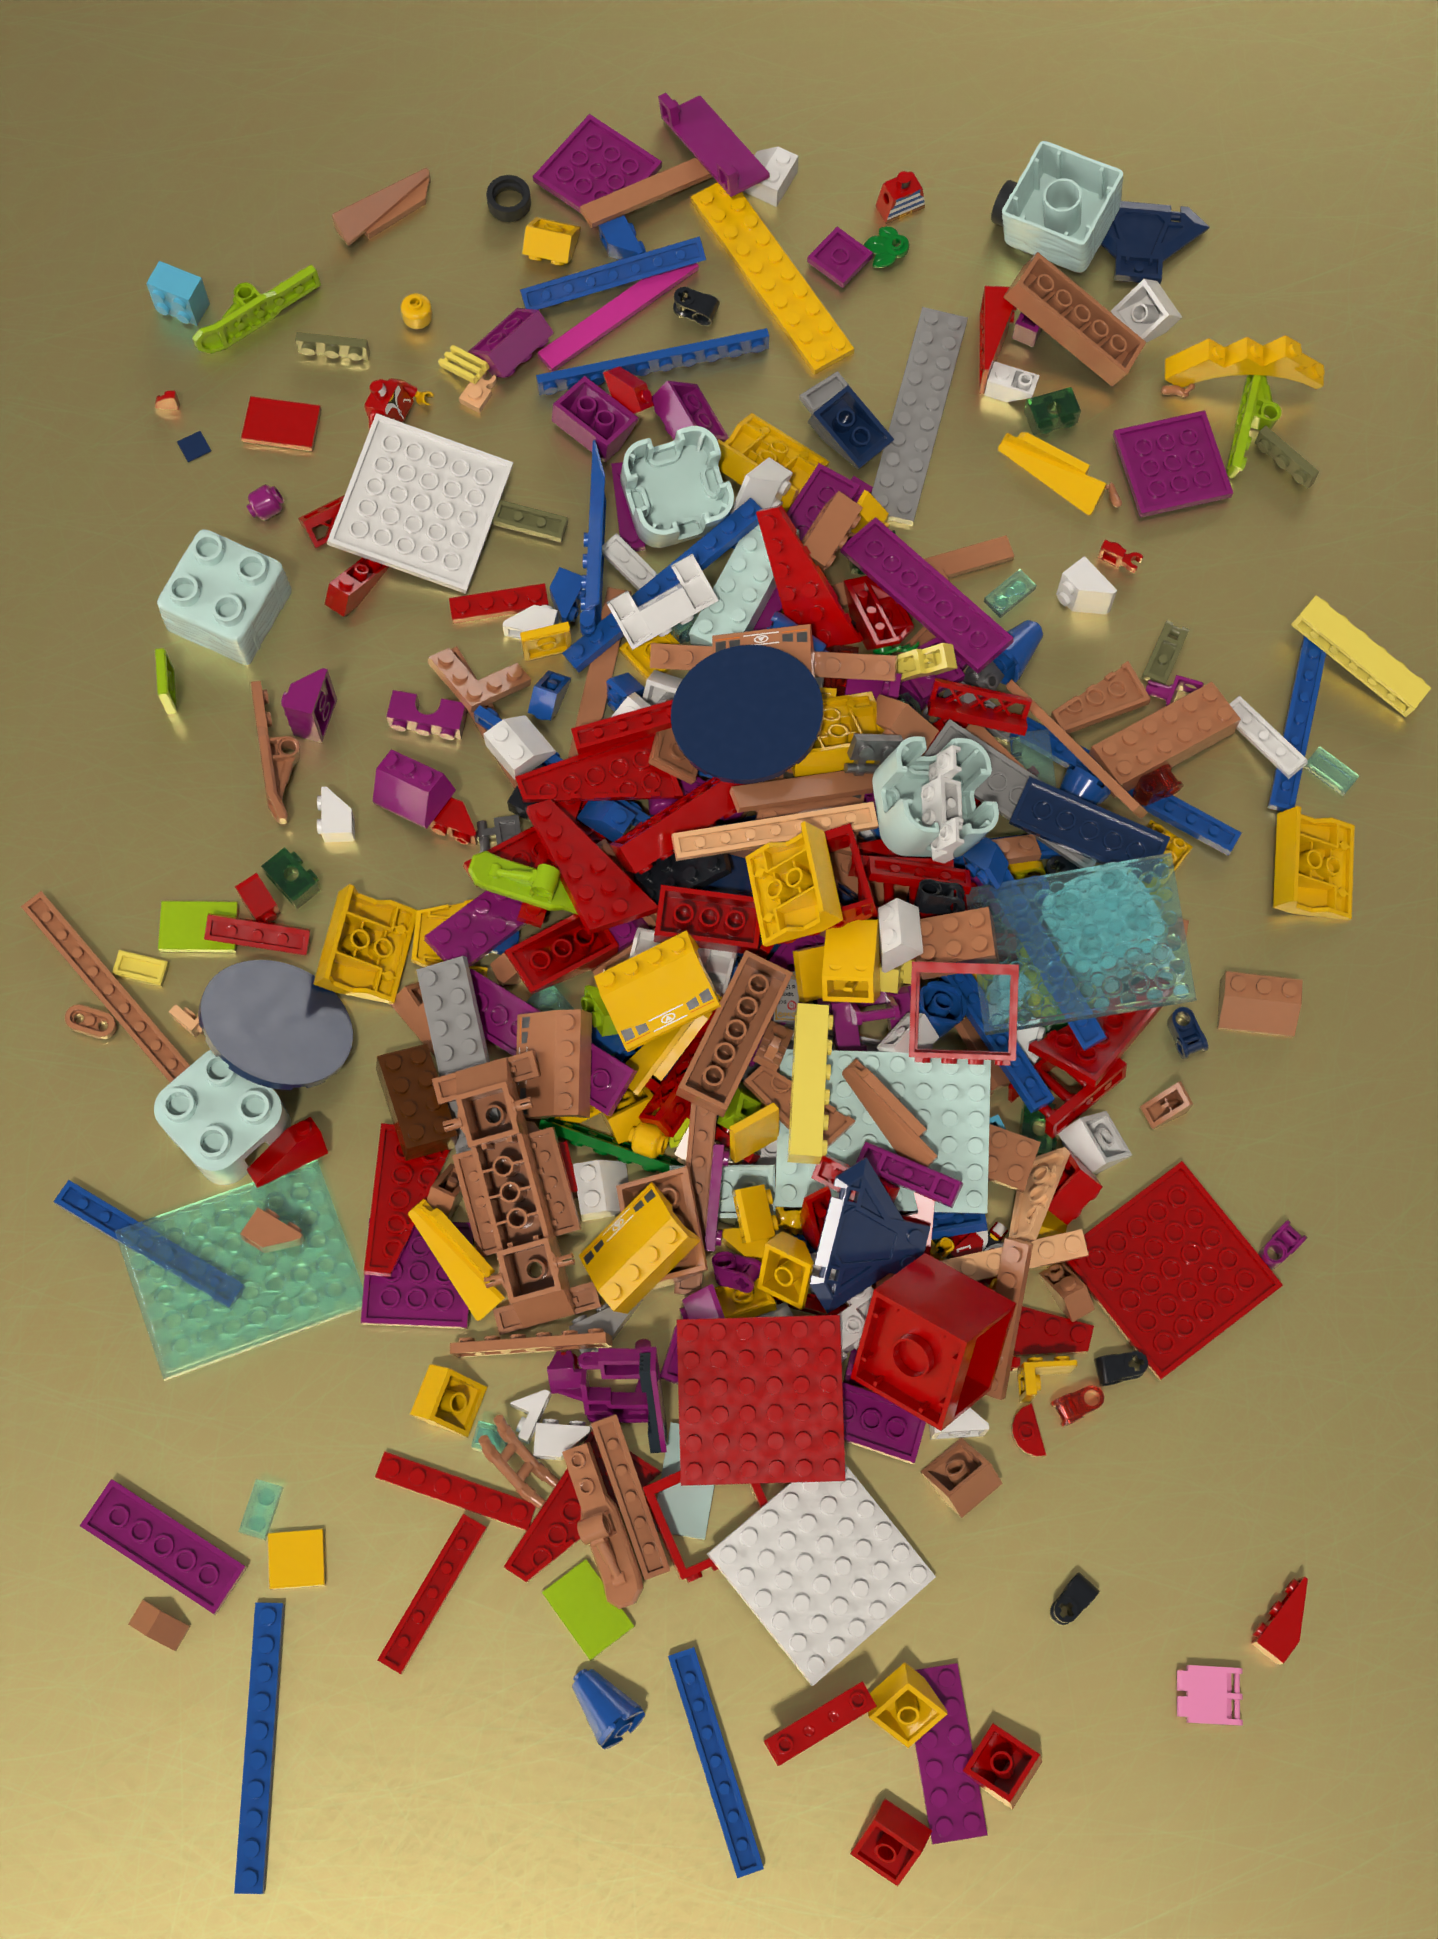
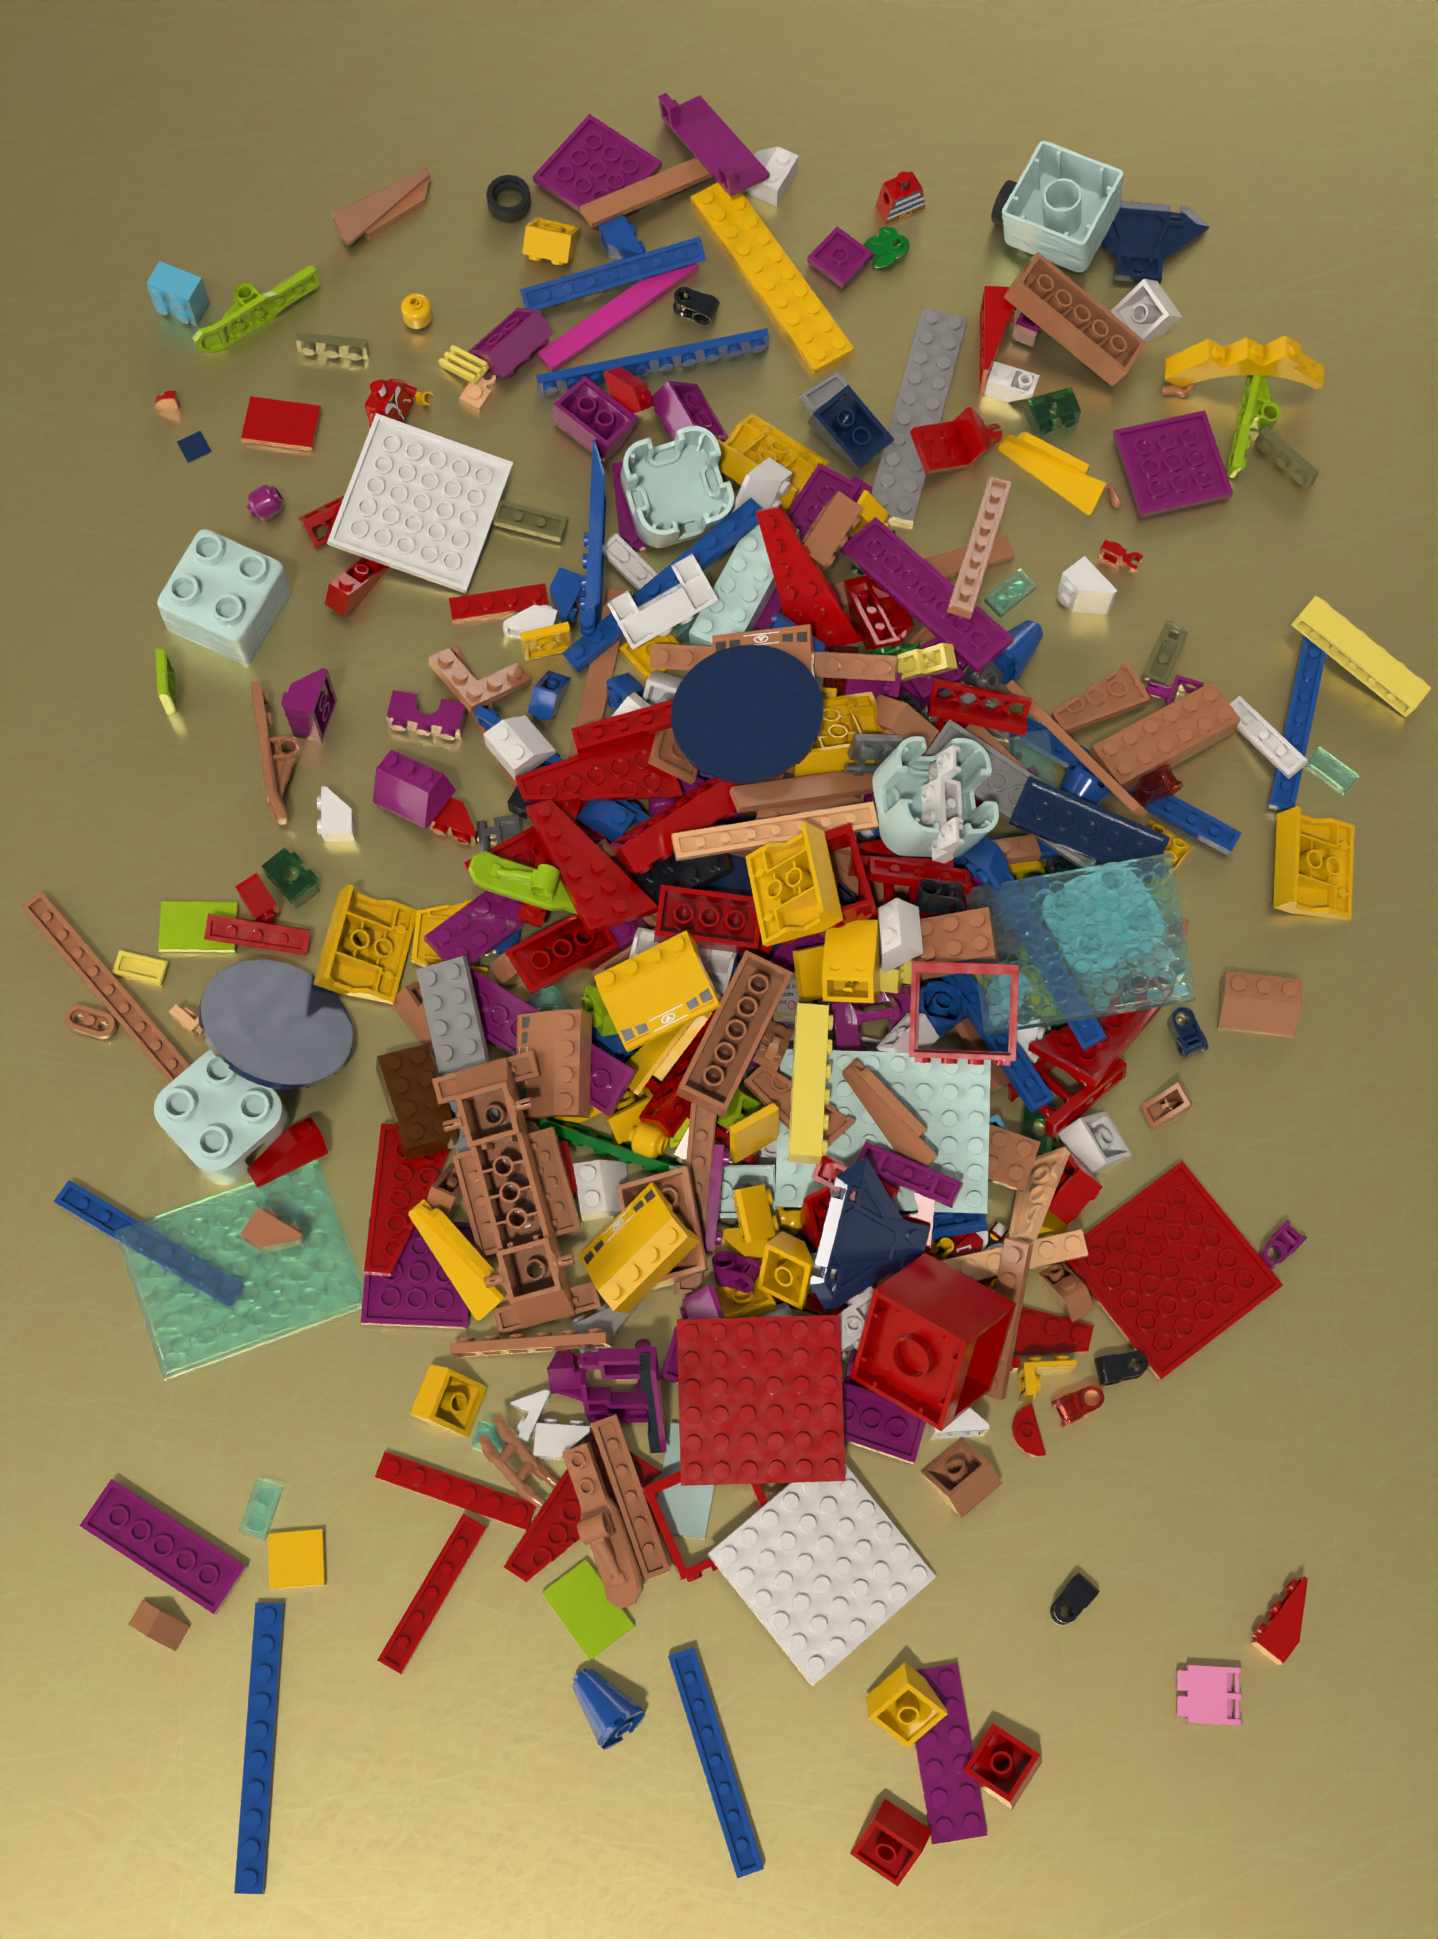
(820, 1723): red fence -> none
(954, 443): none -> red plate
(979, 548): none -> nougat tile

